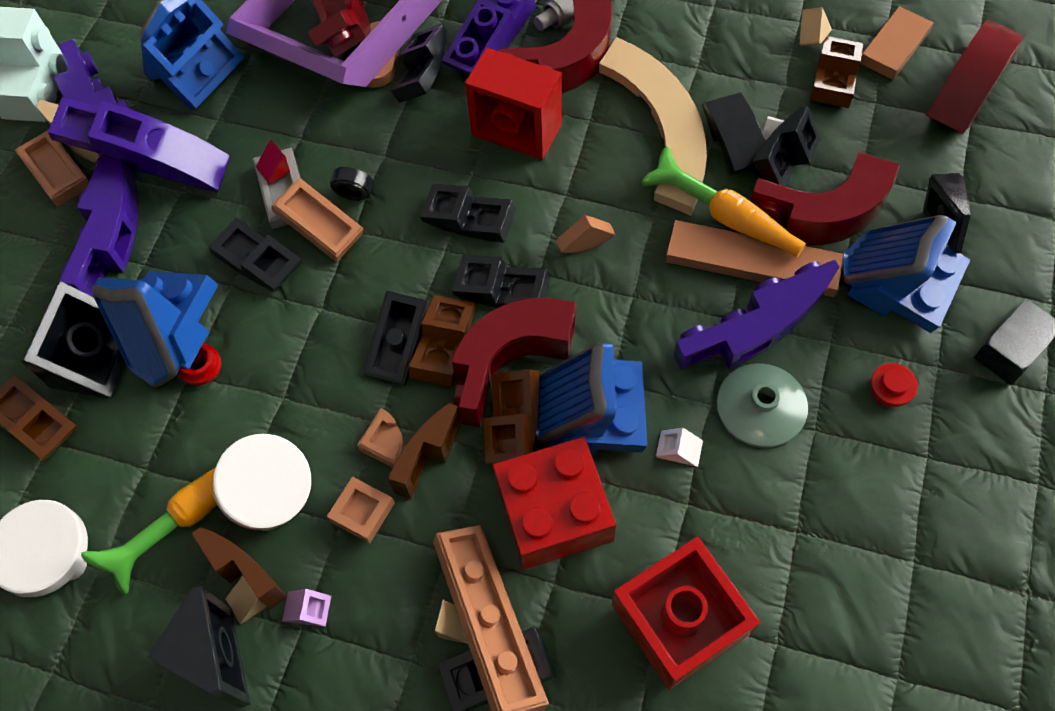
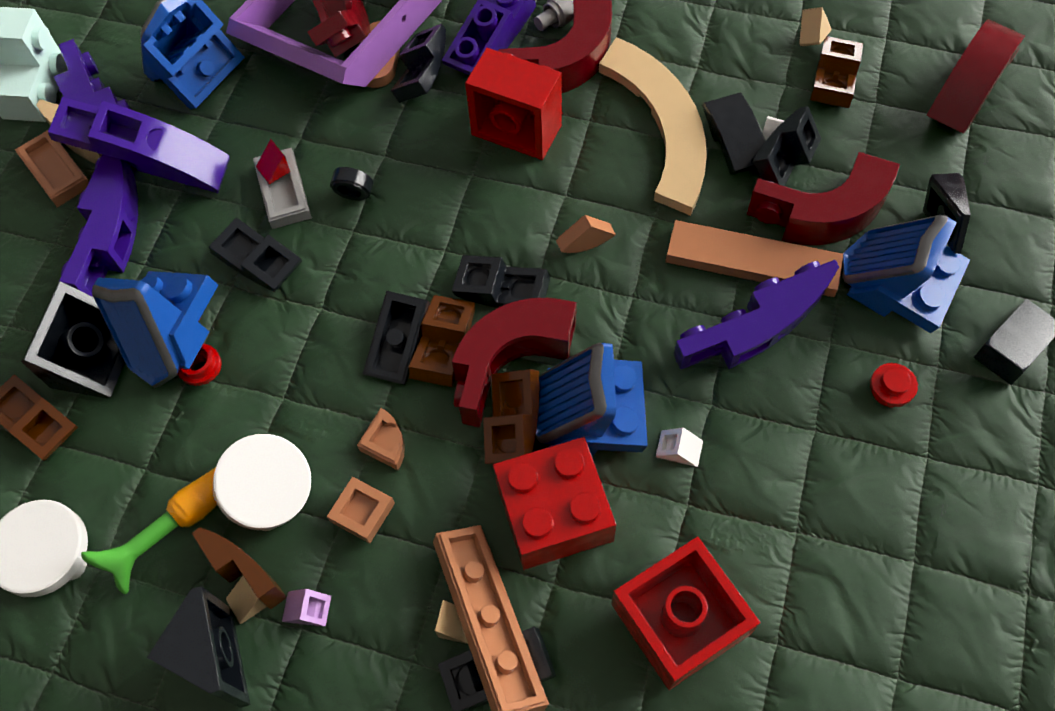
(317, 219): nougat tile -> none
(431, 441): reddish brown slope -> none
(461, 213): black slope -> none
(725, 206): light orange piece -> none
(756, 422): sand green dish -> none
(896, 42): nougat tile -> none

